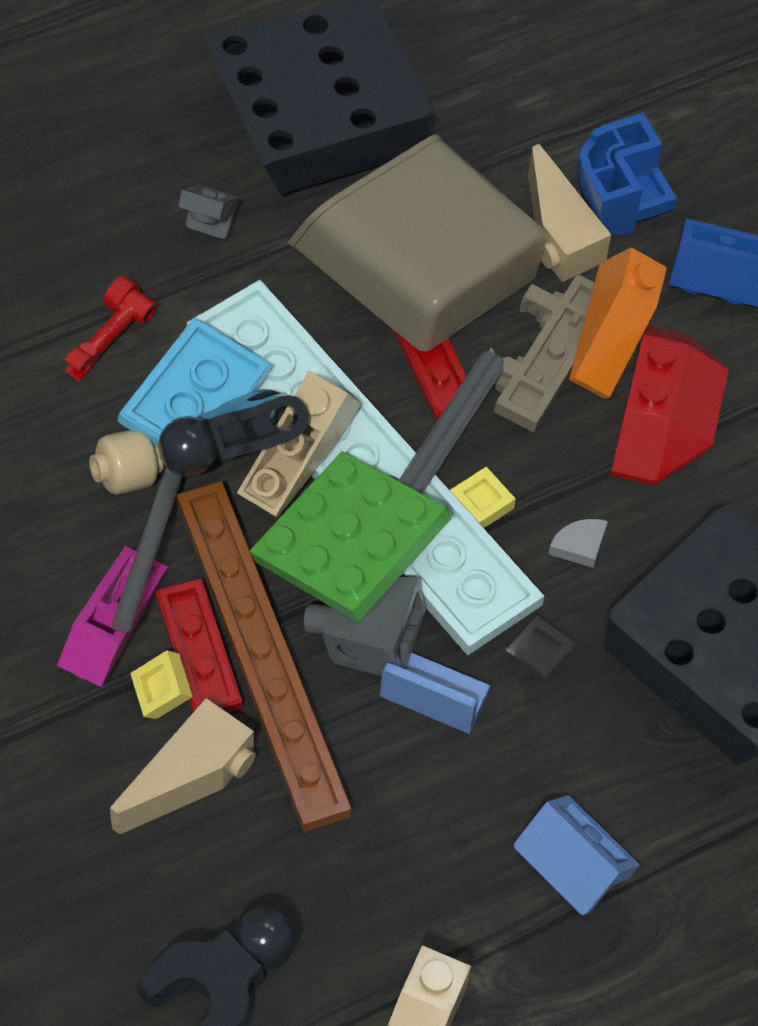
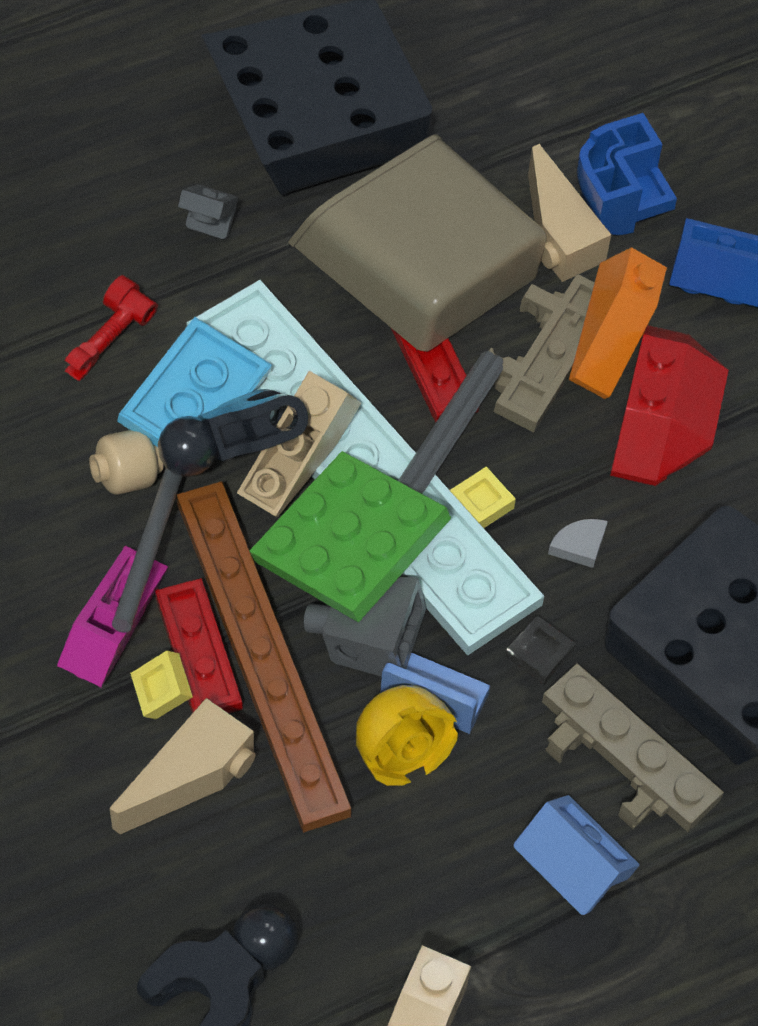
(404, 732): none -> yellow cylinder
(656, 770): none -> dark tan hinge

